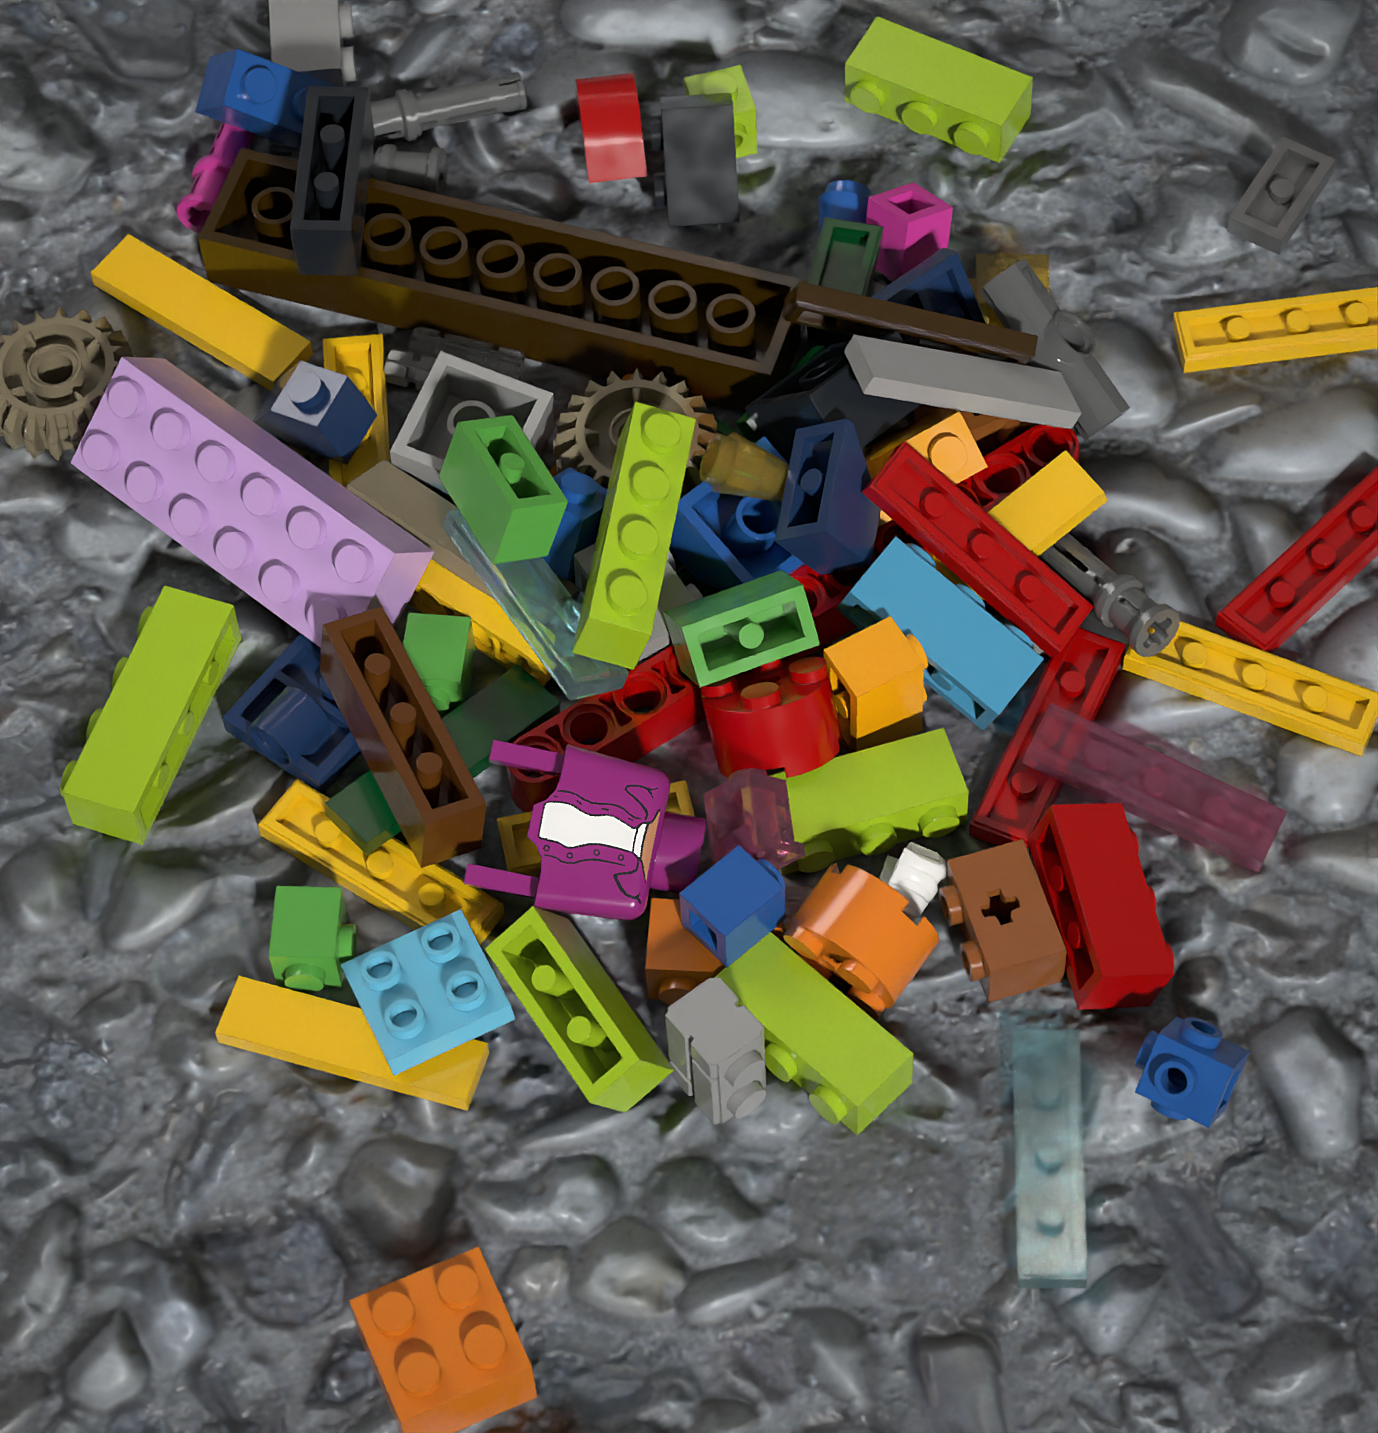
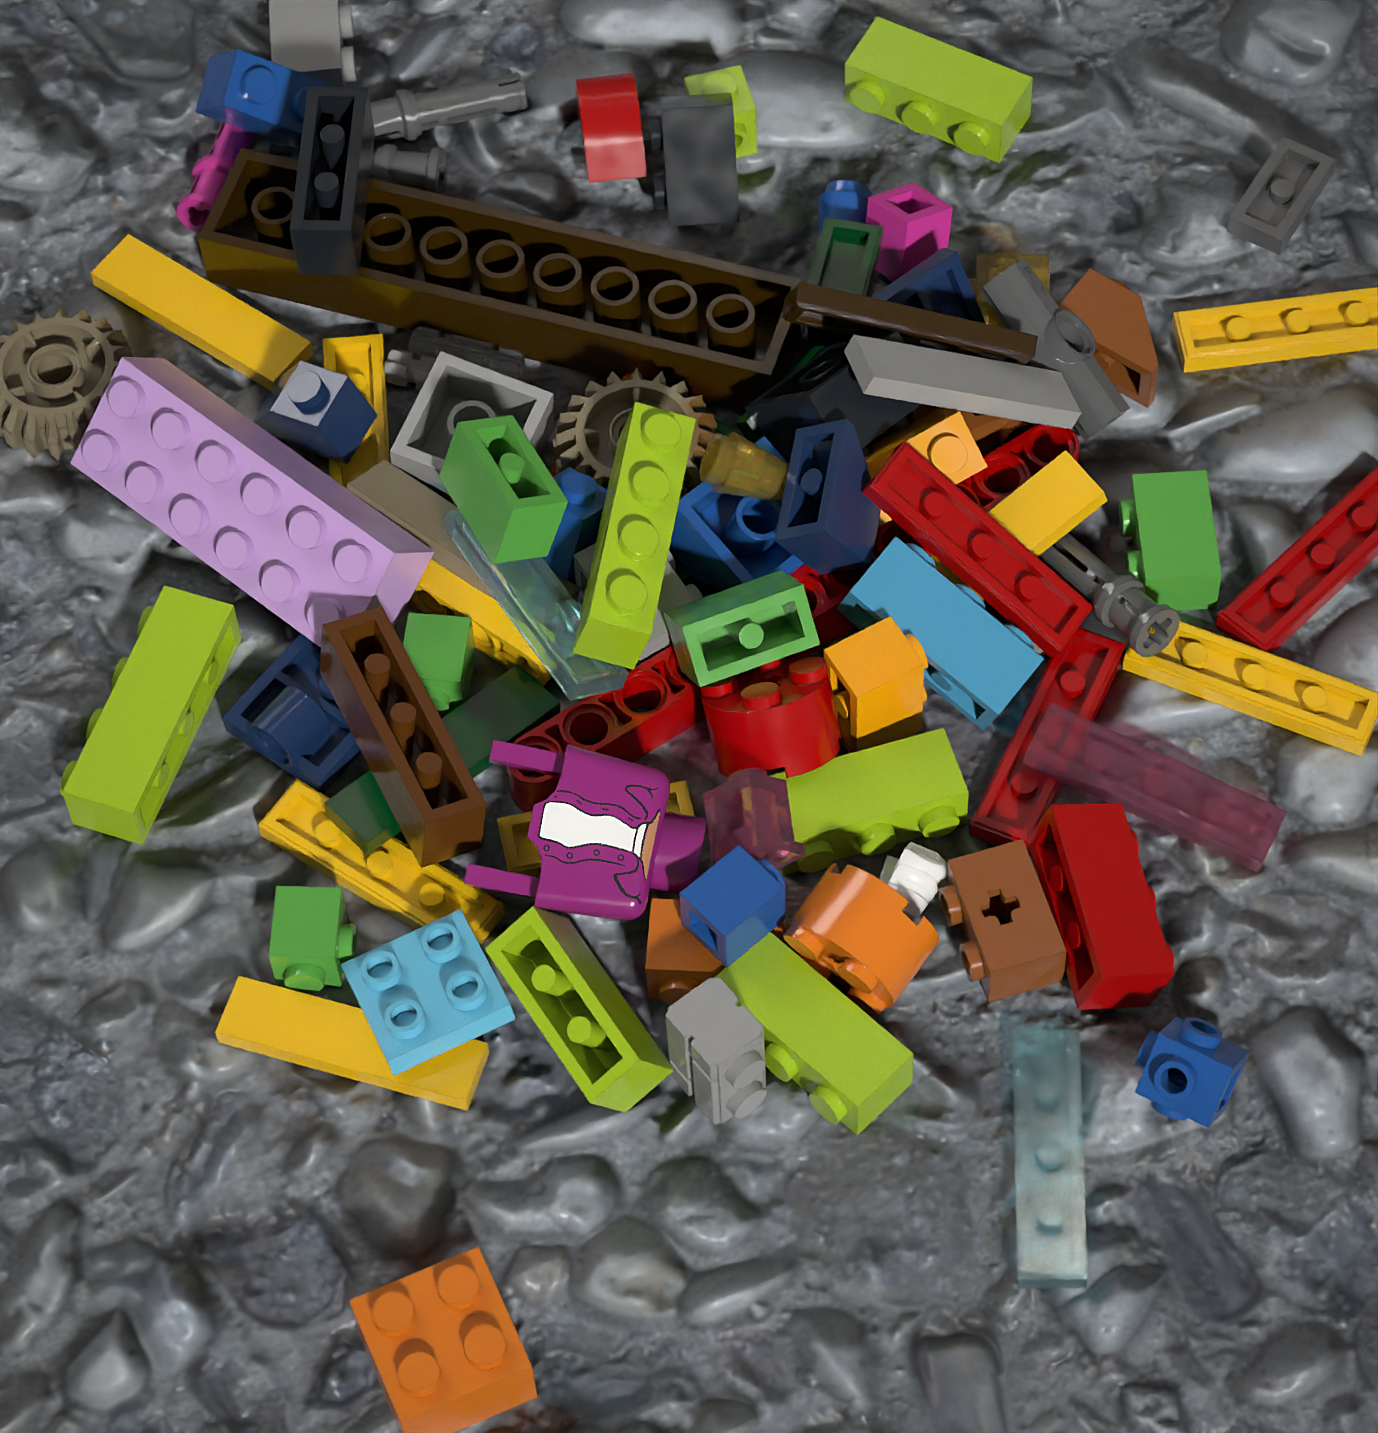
(1120, 333): none -> dark orange slope
(1172, 538): none -> bright green brick

